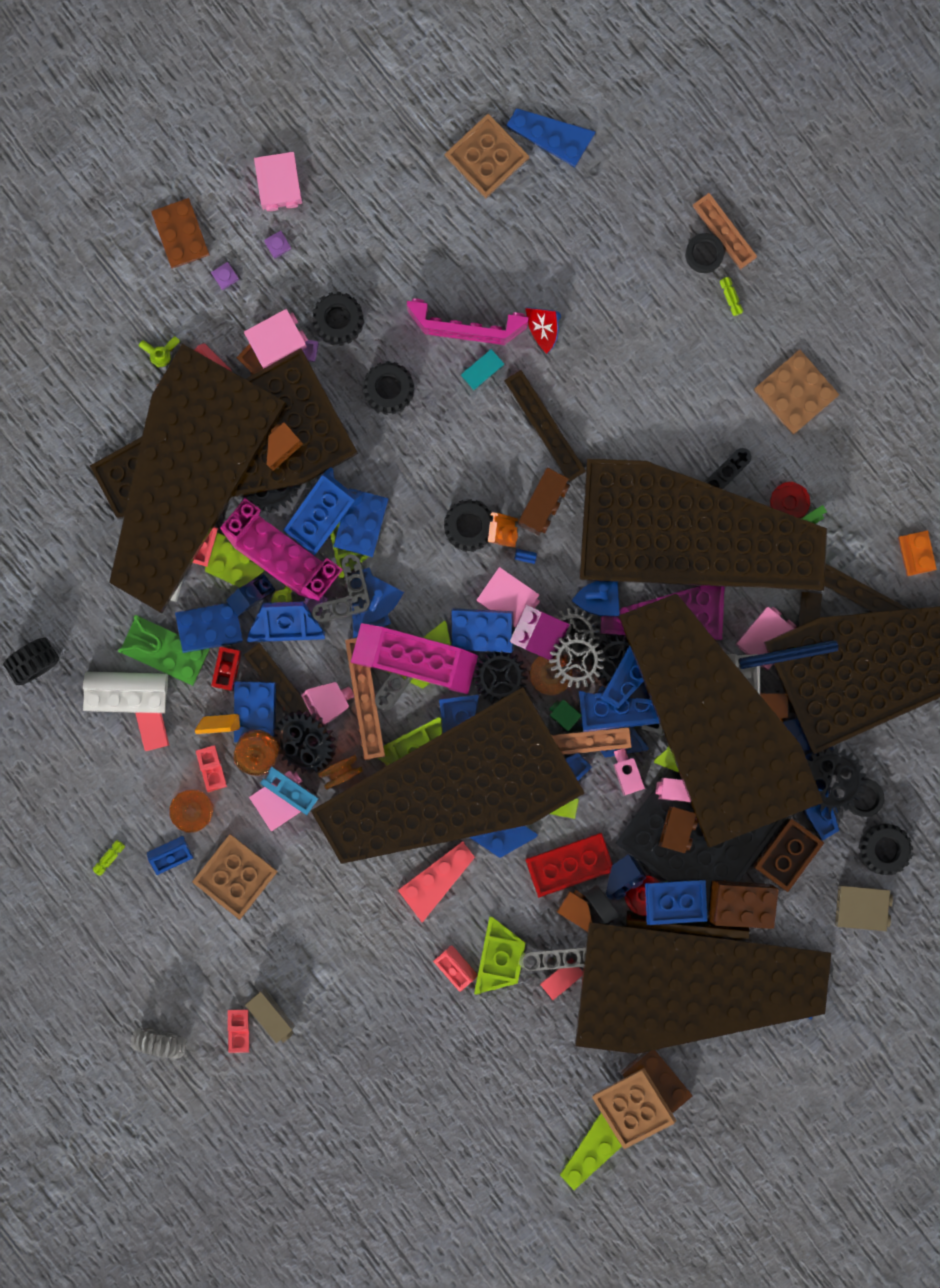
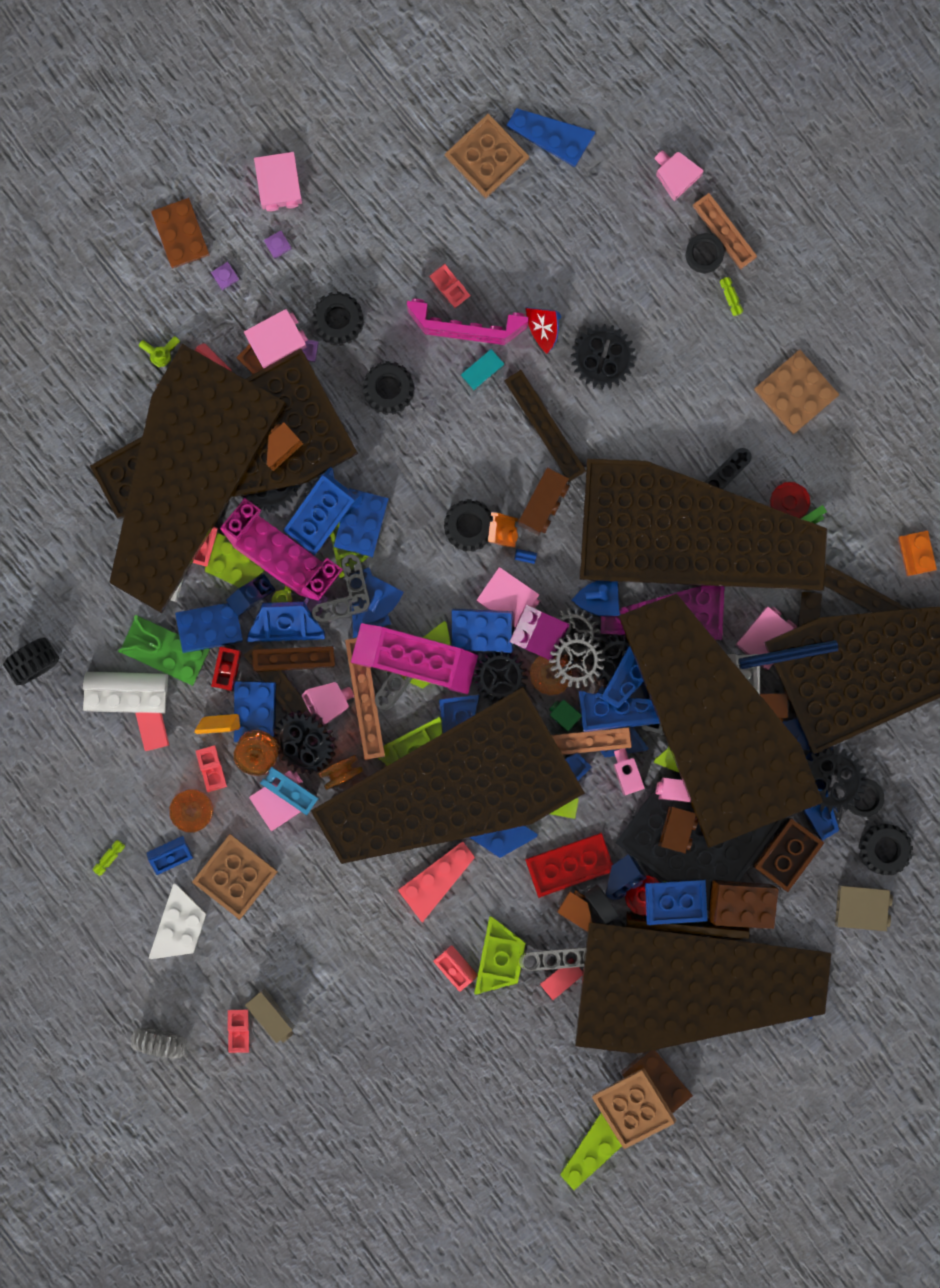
(179, 926): none -> white wing
(293, 658): none -> reddish brown plate
(449, 286): none -> coral slope
(586, 351): none -> black gear
(677, 173): none -> bright pink torso

